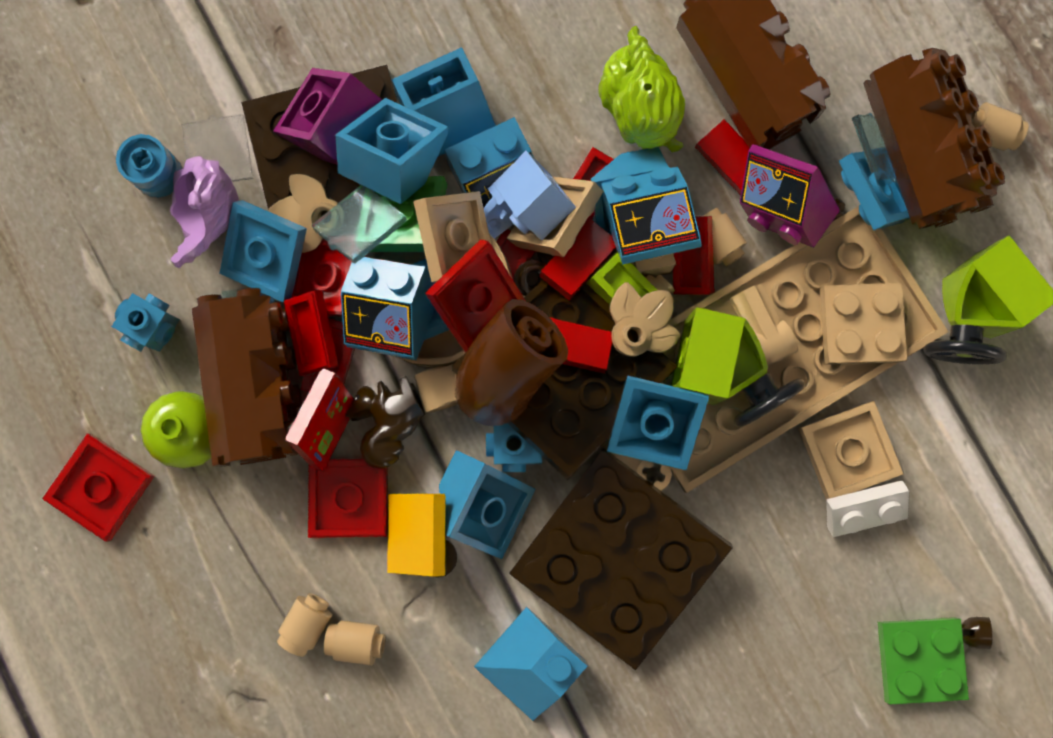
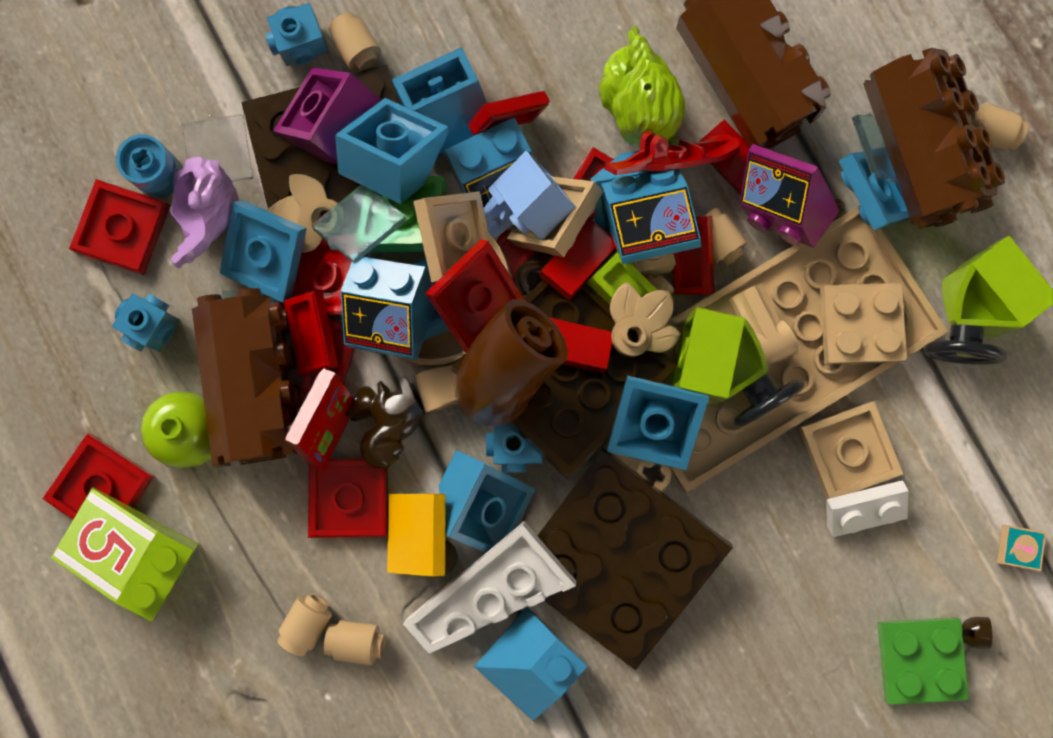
(119, 227): none -> red tile
(124, 554): none -> lime slope
(295, 35): none -> dark azure brick
(354, 42): none -> tan brick
(502, 581): none -> white wing
(523, 108): none -> red tile
(659, 156): none -> red piece
(1021, 547): none -> tile

